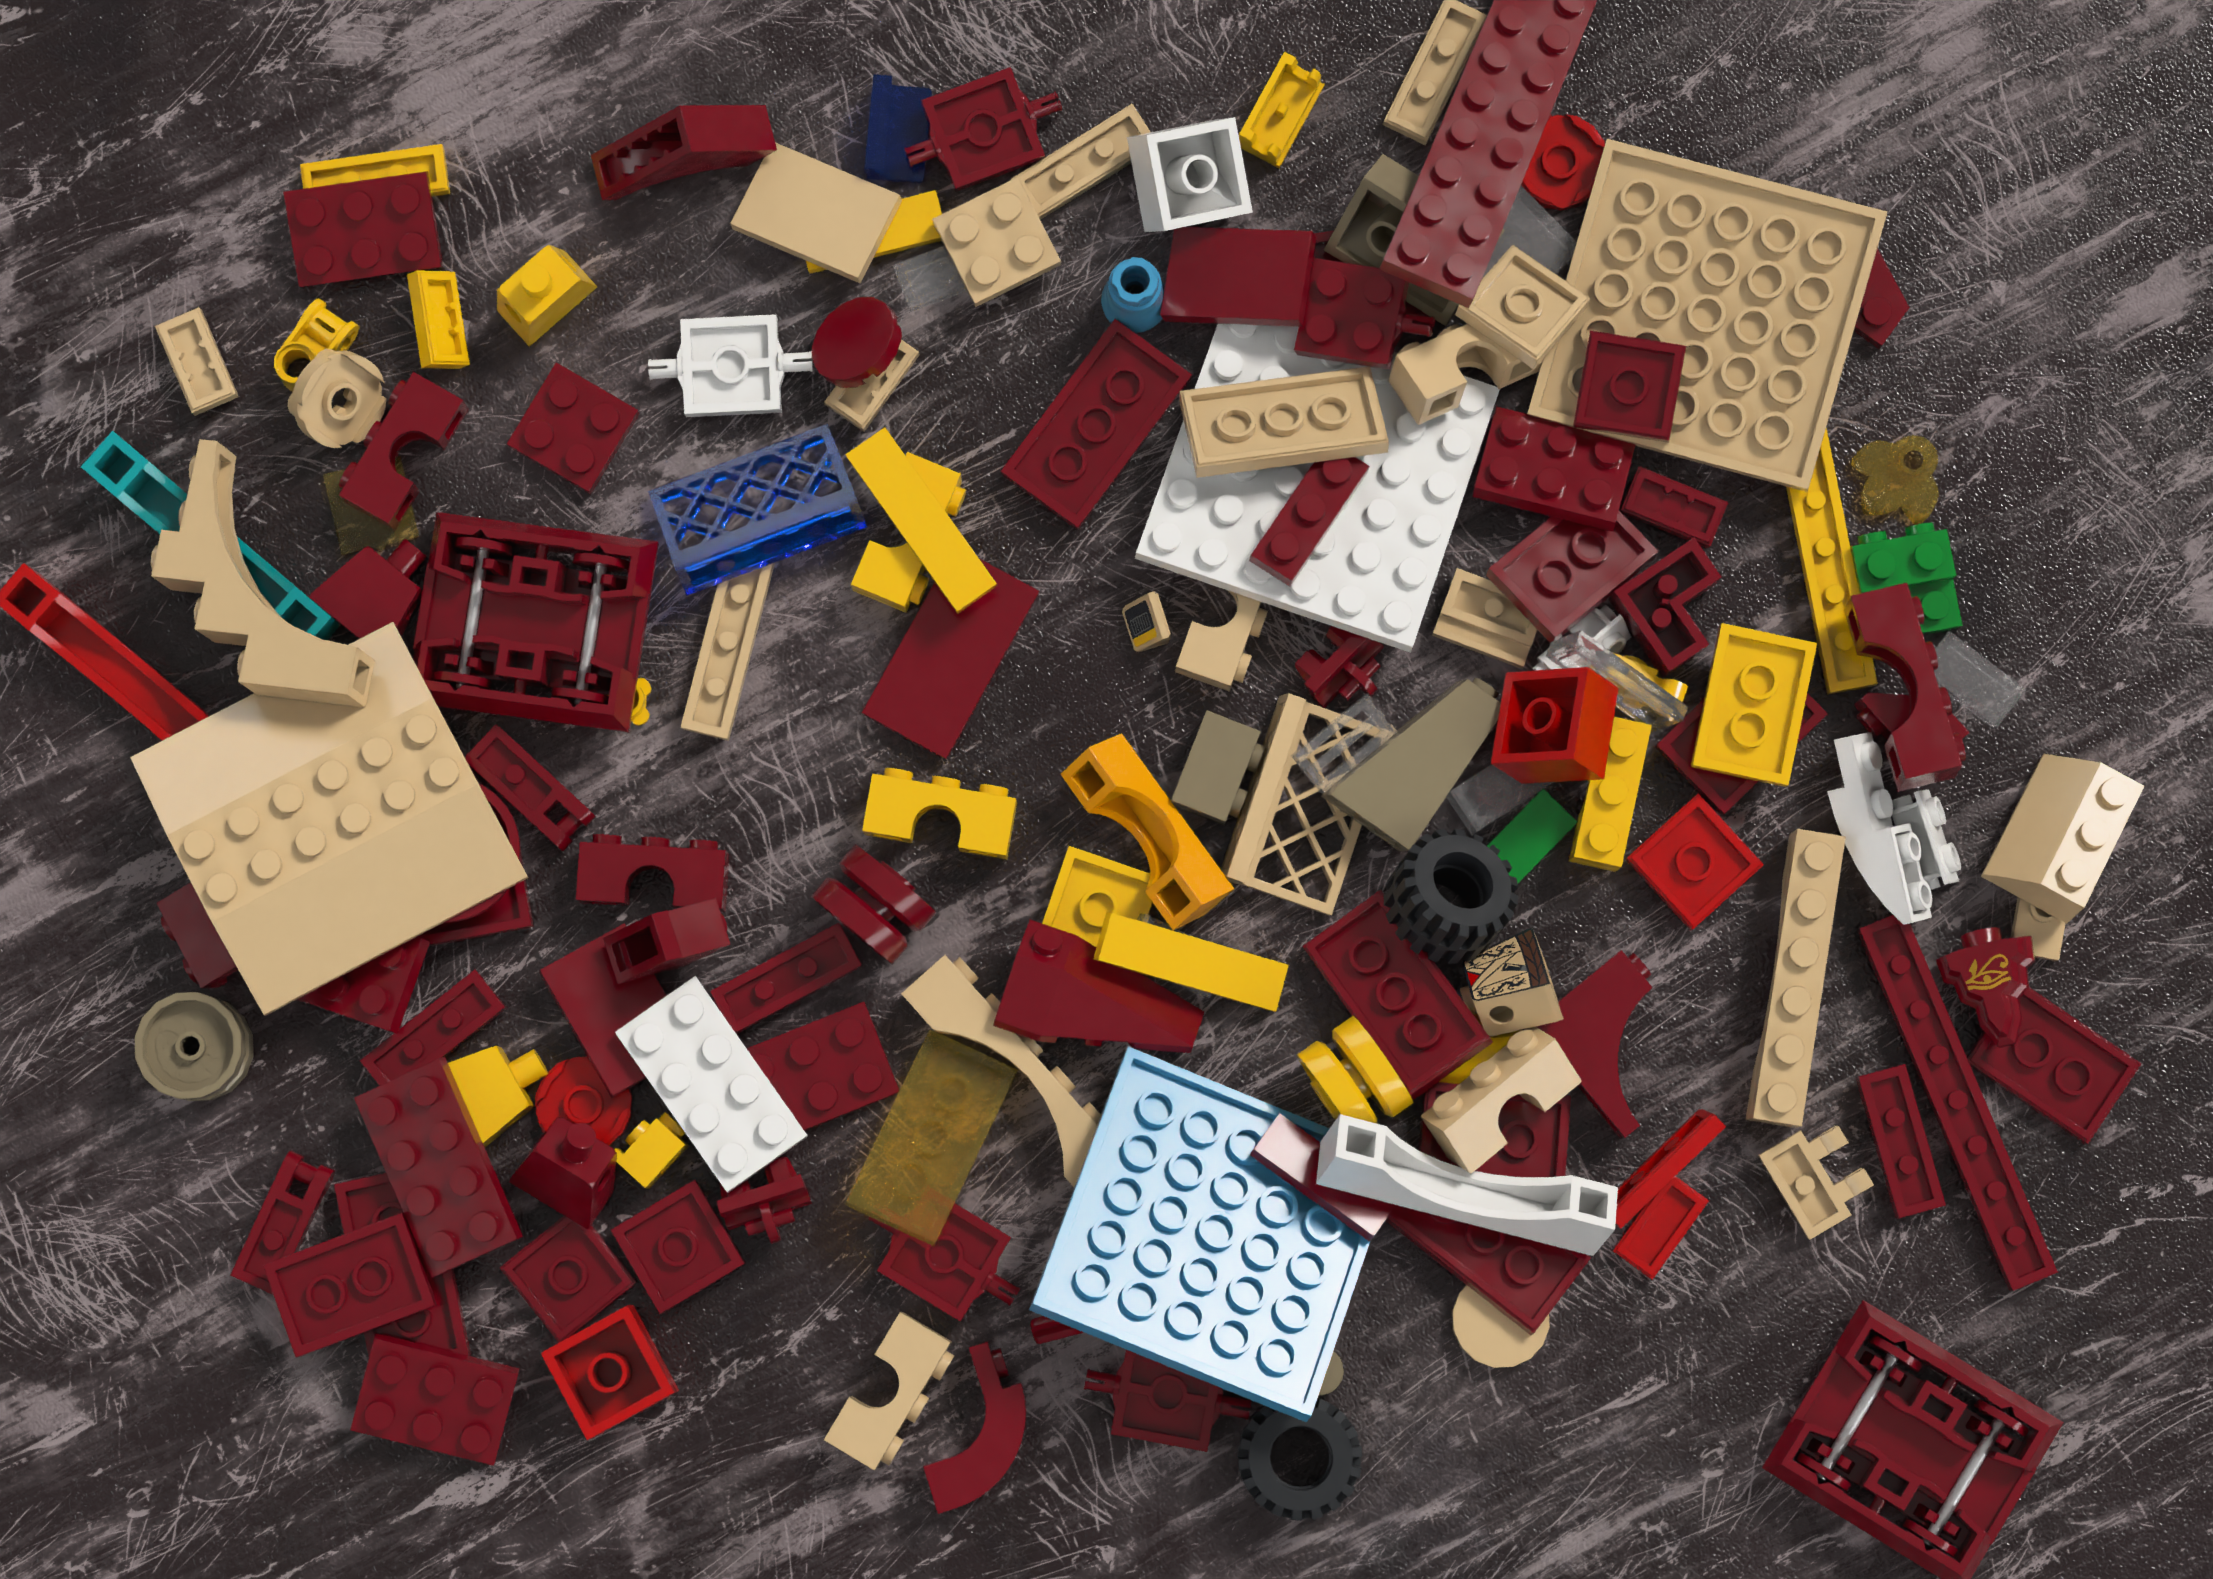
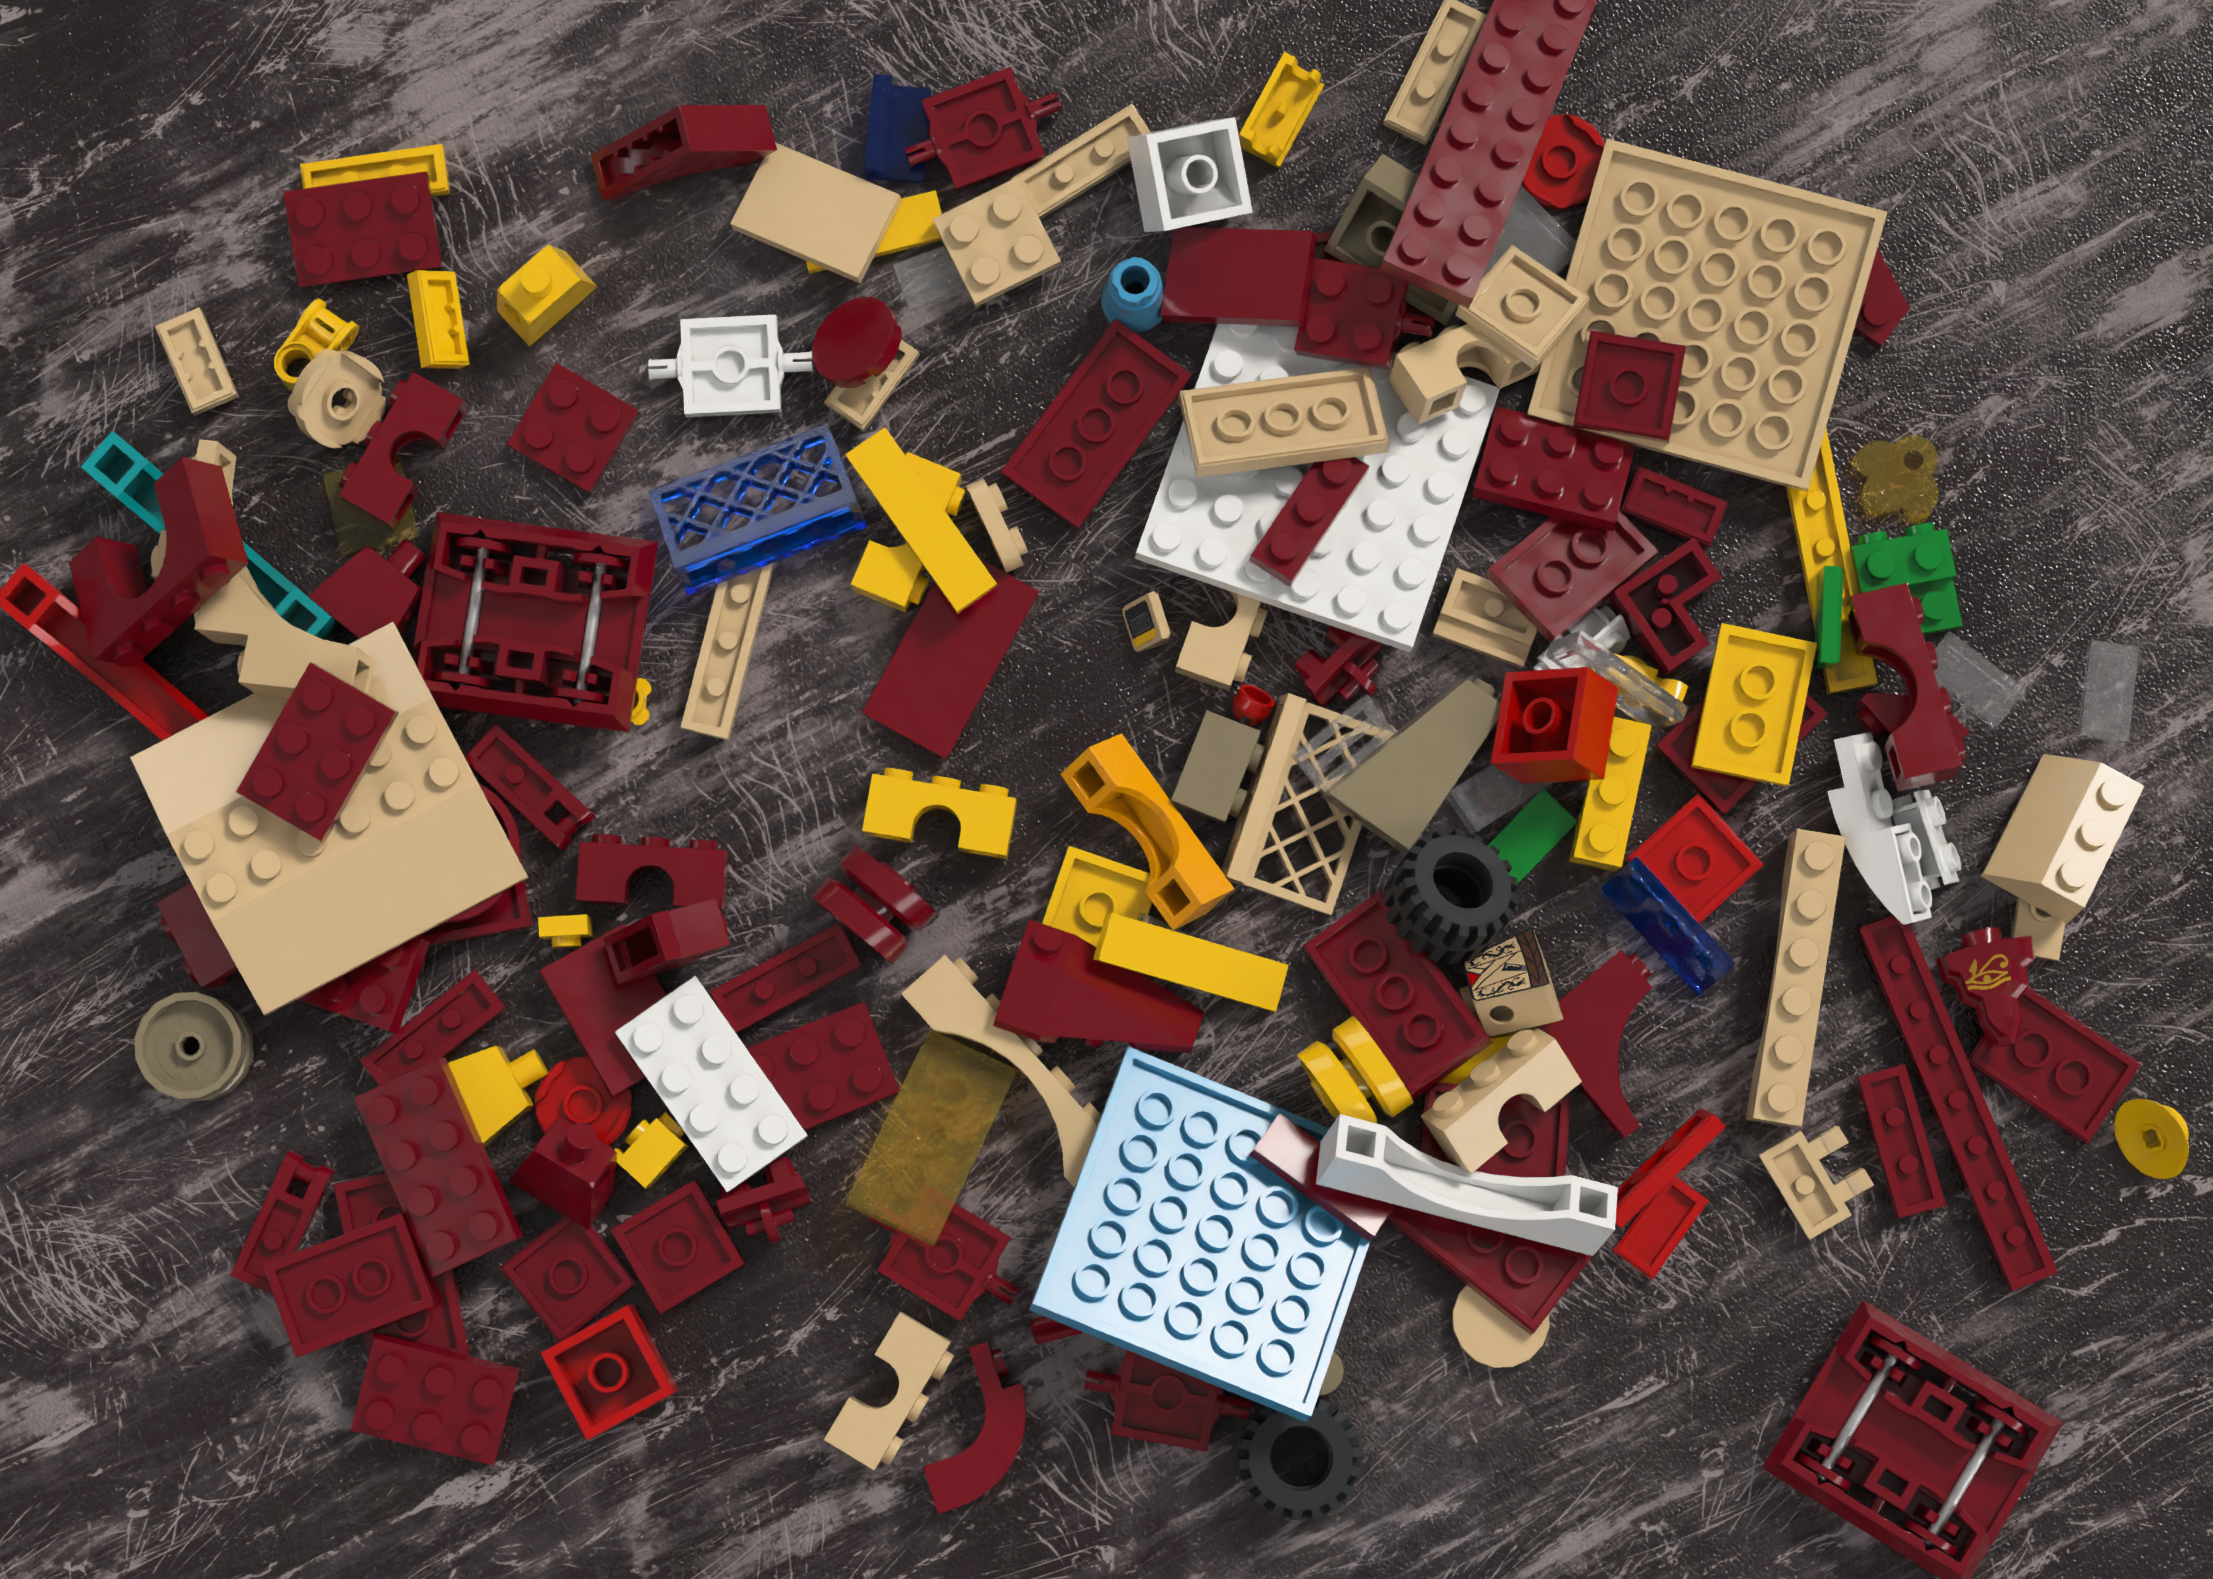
(200, 558): none -> dark red arch
(317, 752): none -> dark red plate
(565, 930): none -> yellow plate
(989, 505): none -> tan plate
(1252, 704): none -> red hinge
(1667, 926): none -> clear blue plate
(1828, 616): none -> green tile
(2108, 691): none -> clear tile
(2152, 1138): none -> yellow piece

